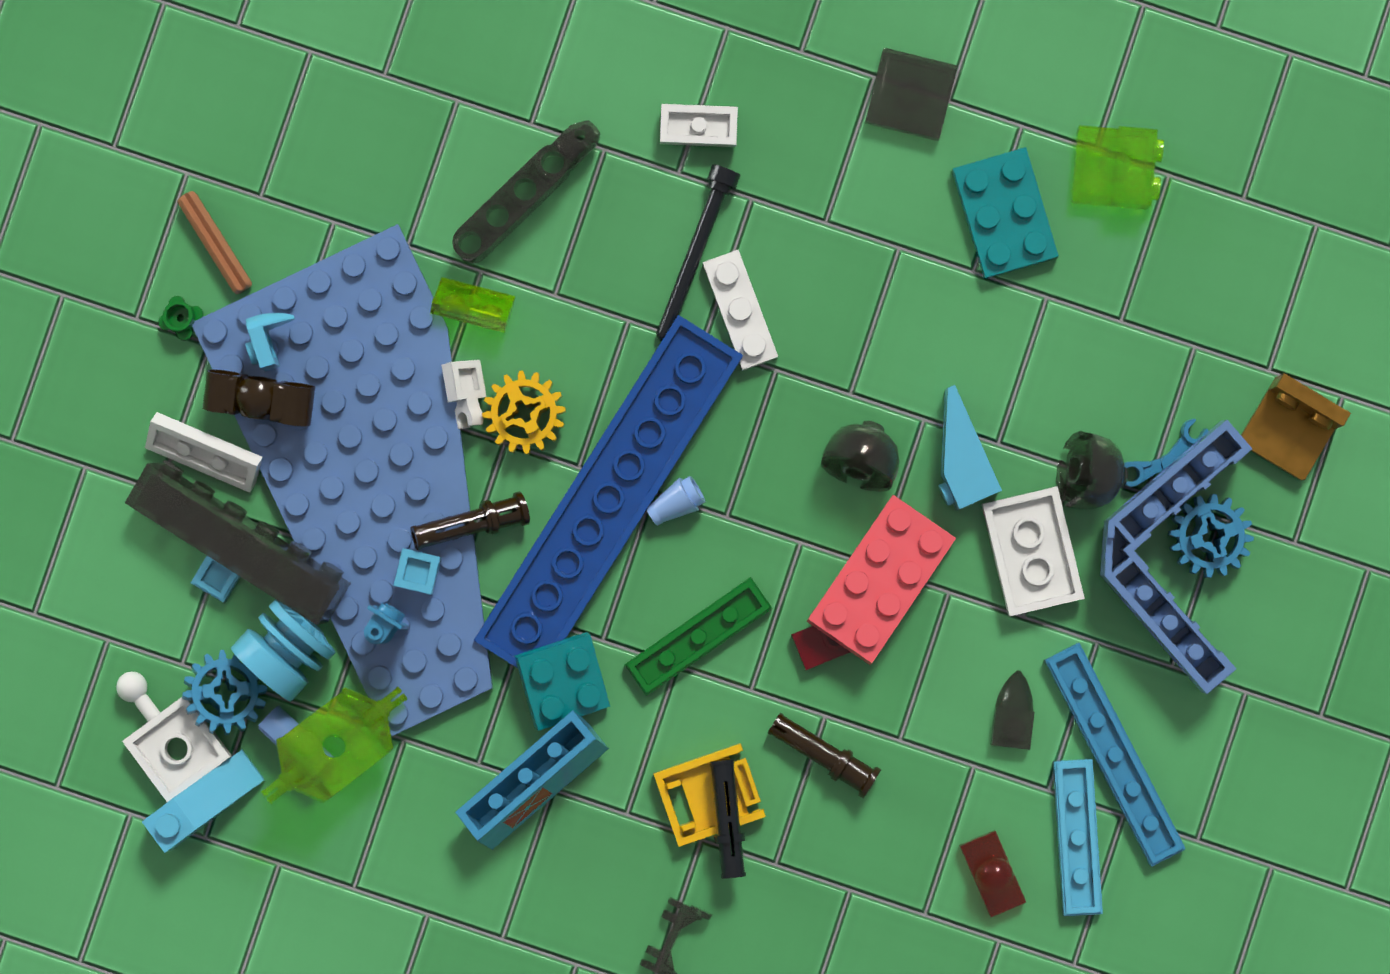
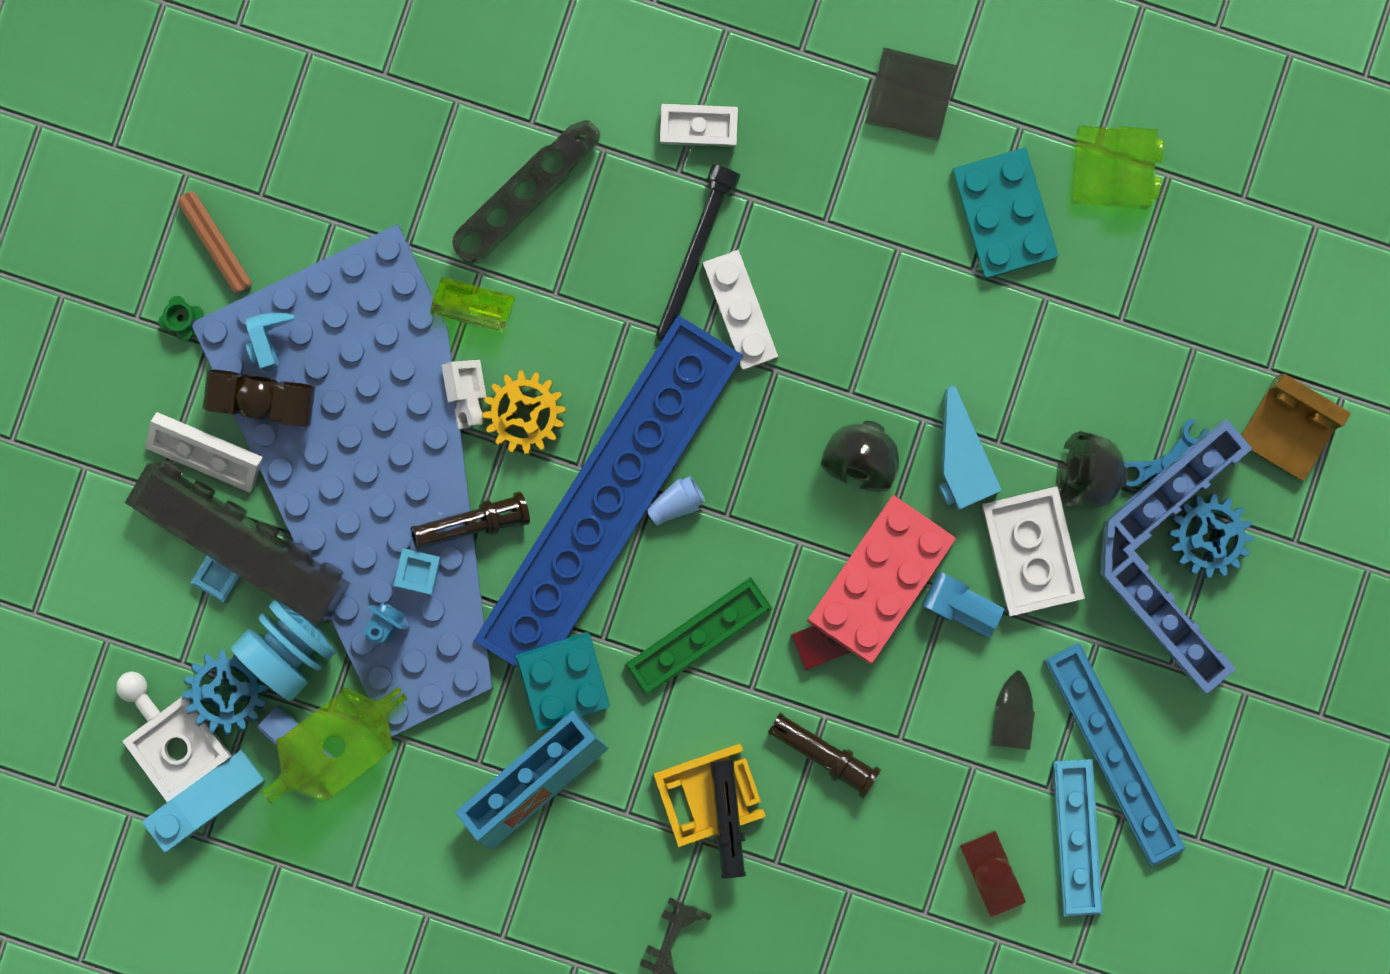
(954, 601): none -> dark azure piece

